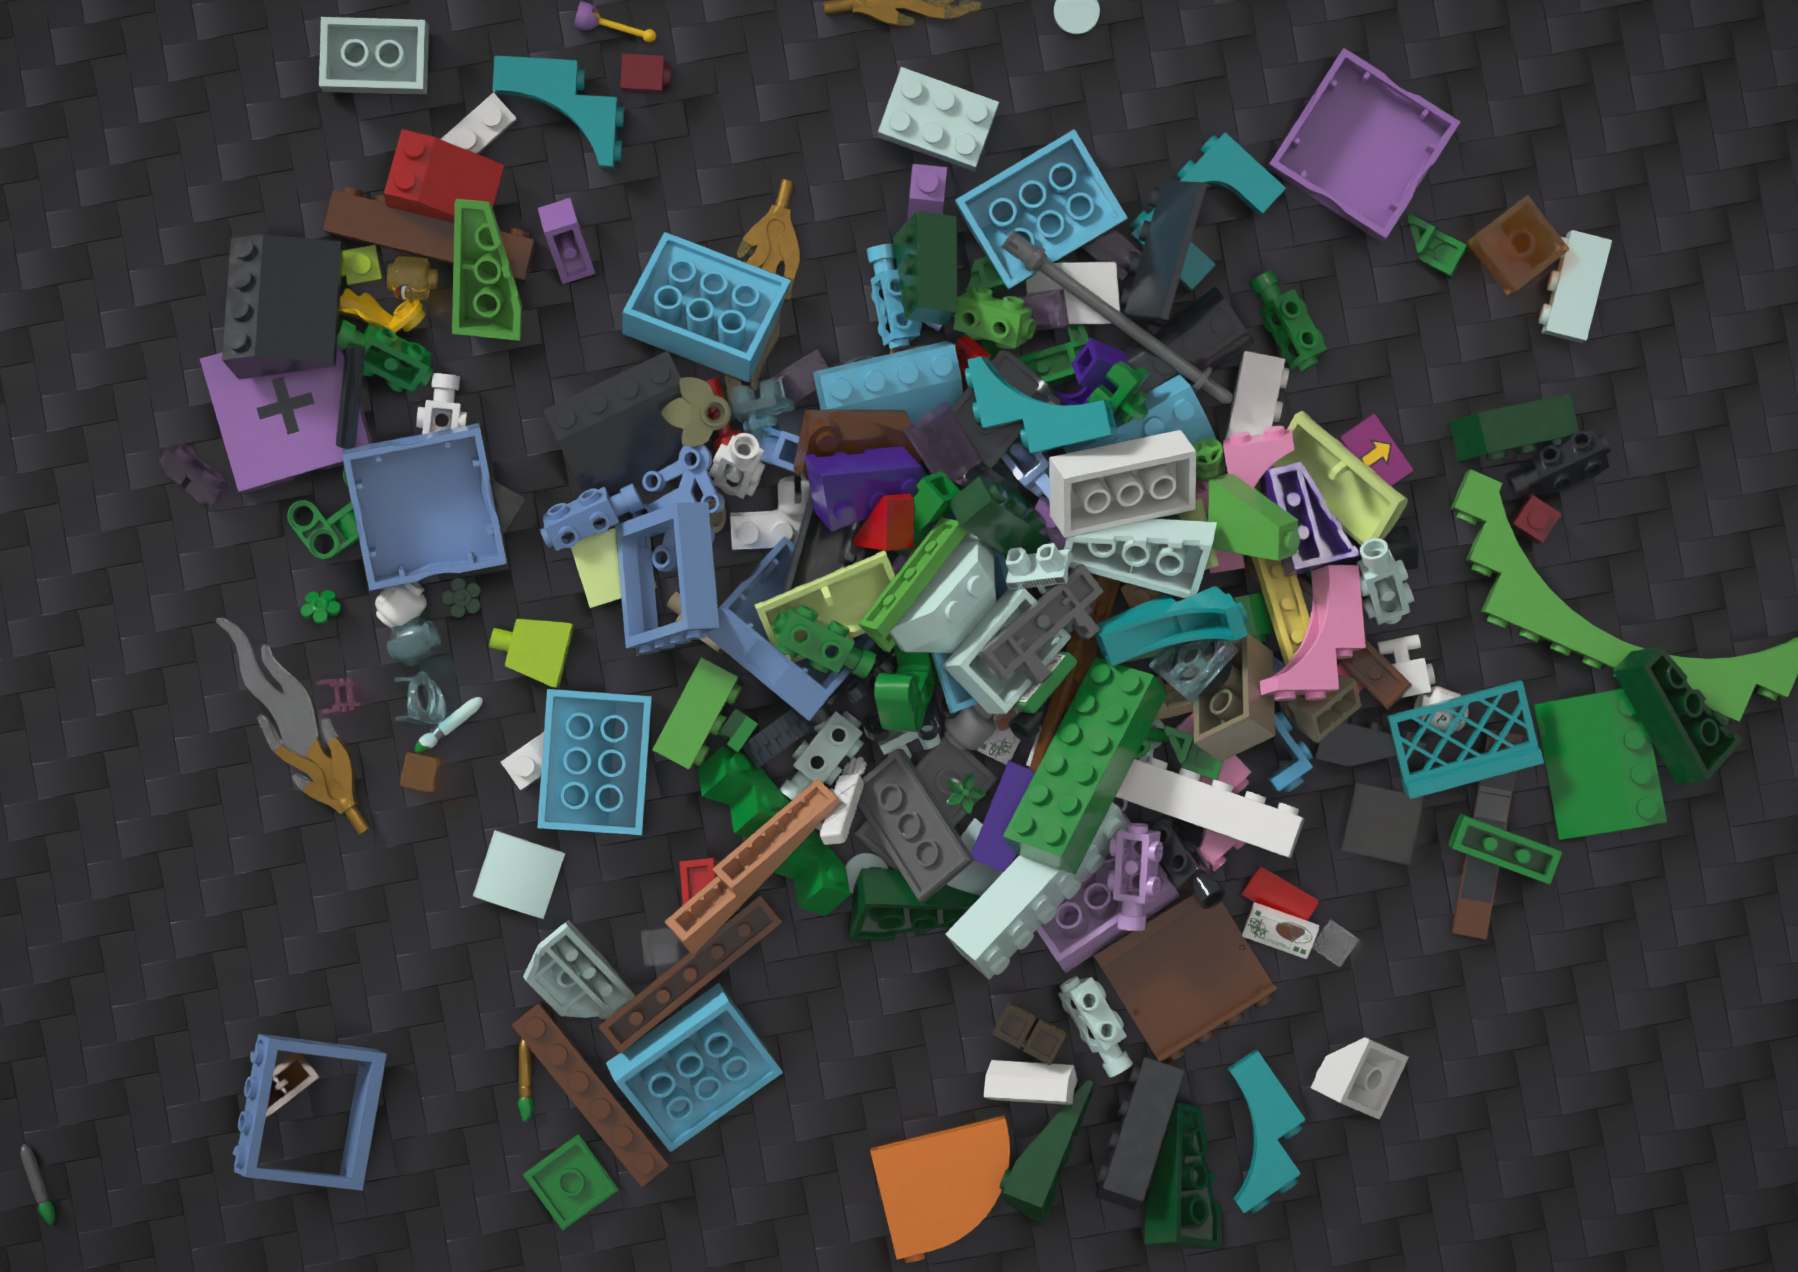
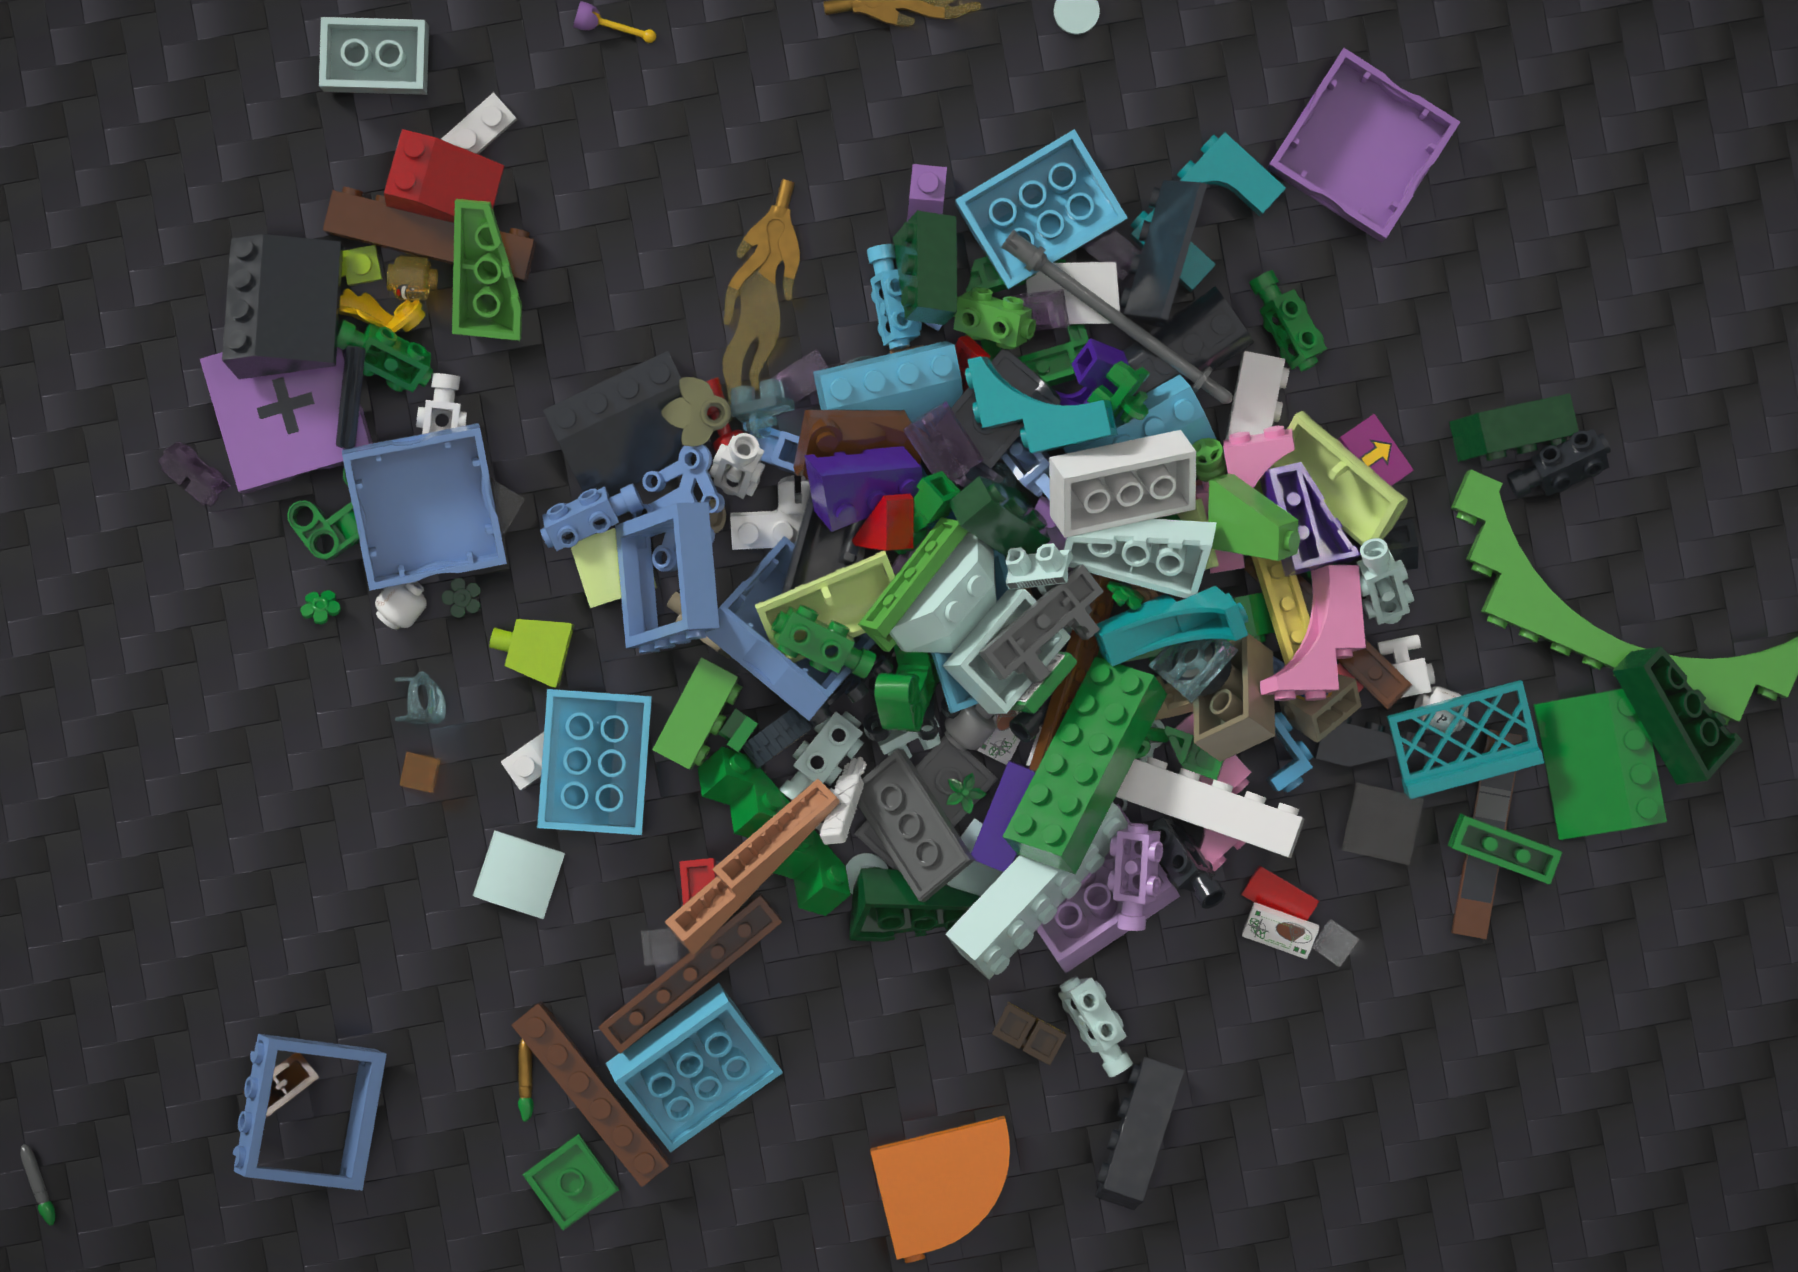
(300, 743): piece -> none
(336, 683): clear pink piece -> none
(414, 641): clear light blue head -> none
(430, 740): light aqua piece -> none
(557, 85): teal arch -> none
(566, 240): medium lavender slope -> none
(575, 976): light aqua wedge -> none
(644, 74): dark red brick -> none
(705, 306): medium azure slope -> none
(938, 119): light aqua brick -> none
(1030, 1082): white piece -> none
(1035, 1174): dark green wedge -> none
(1124, 593): none -> green plant
(1181, 1196): dark green wedge -> none
(1185, 975): reddish brown panel -> none
(1272, 1117): teal arch -> none
(1361, 1076): white slope -> none
(1435, 247): green slope -> none
(1518, 245): clear orange slope -> none
(1535, 519): dark red brick -> none
(1575, 287): light aqua brick -> none

